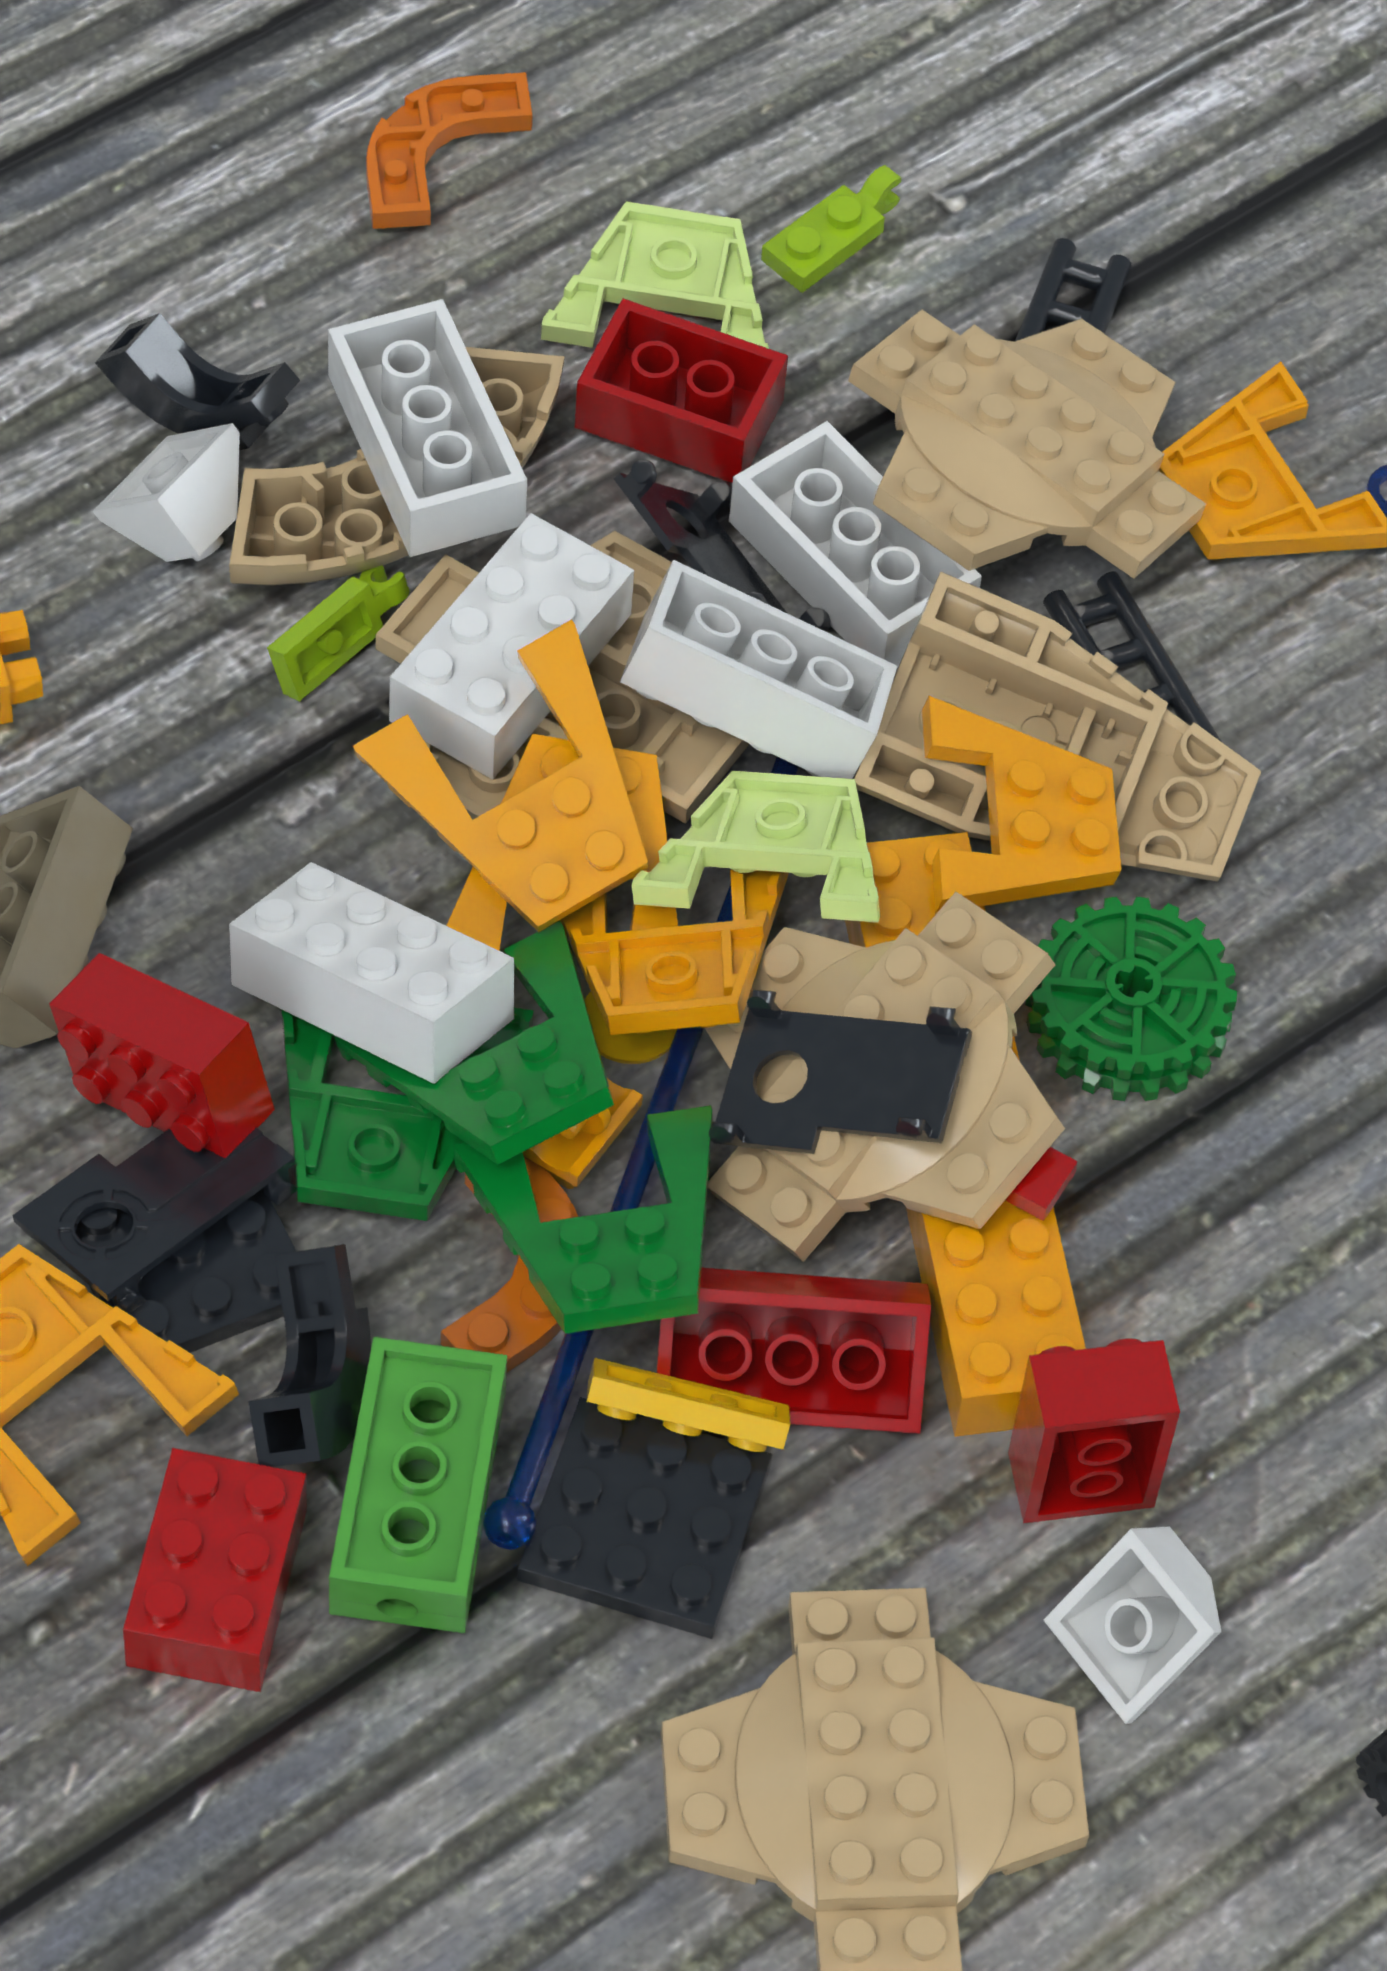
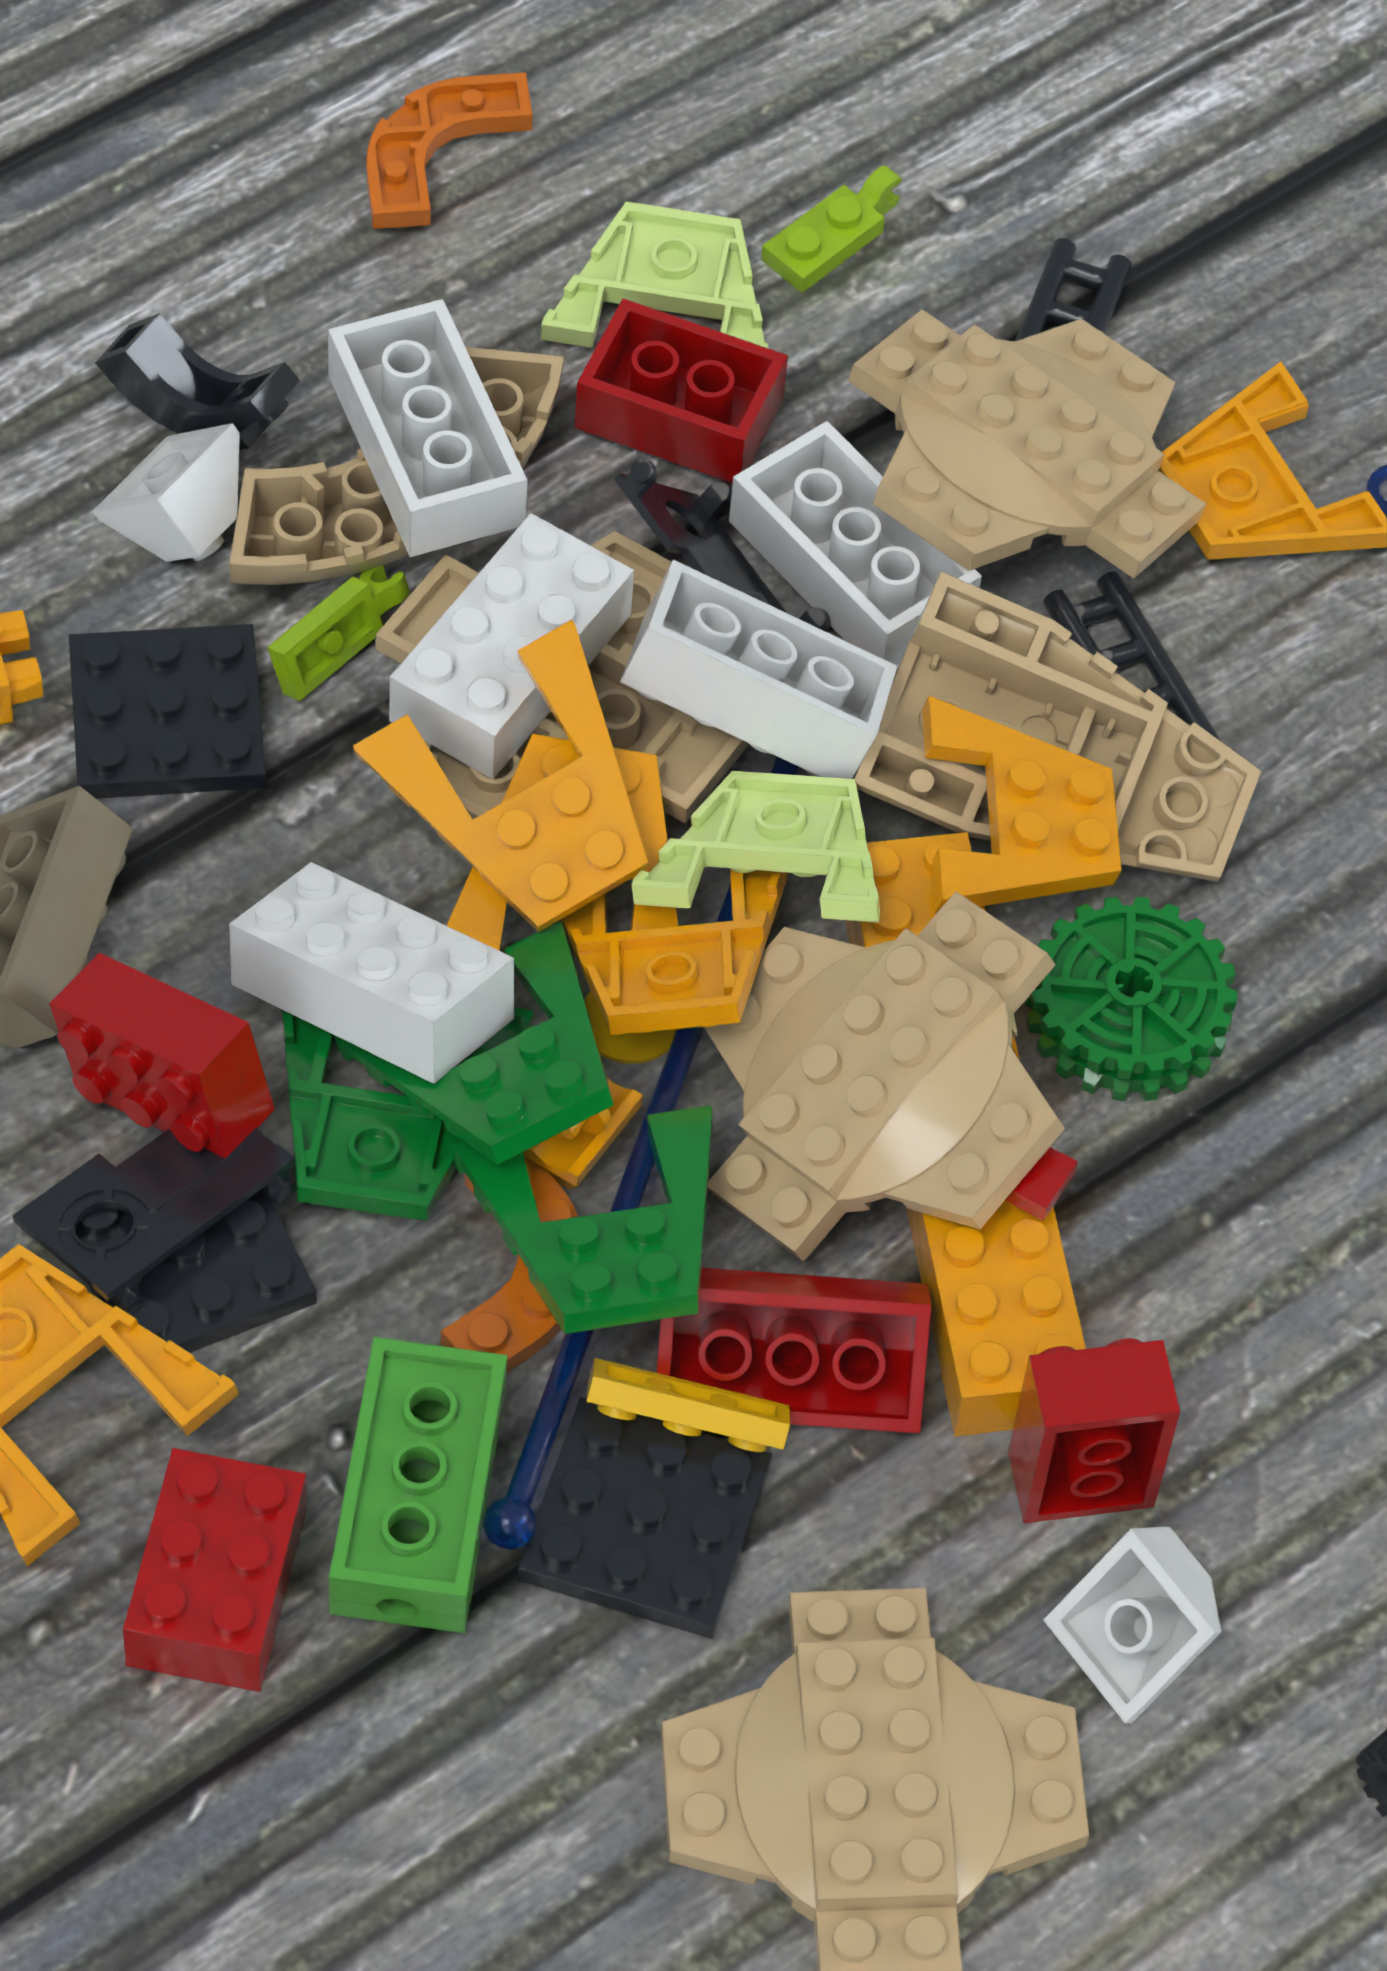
(167, 711): none -> black plate
(326, 1362): black arch -> none
(859, 1080): black piece -> none

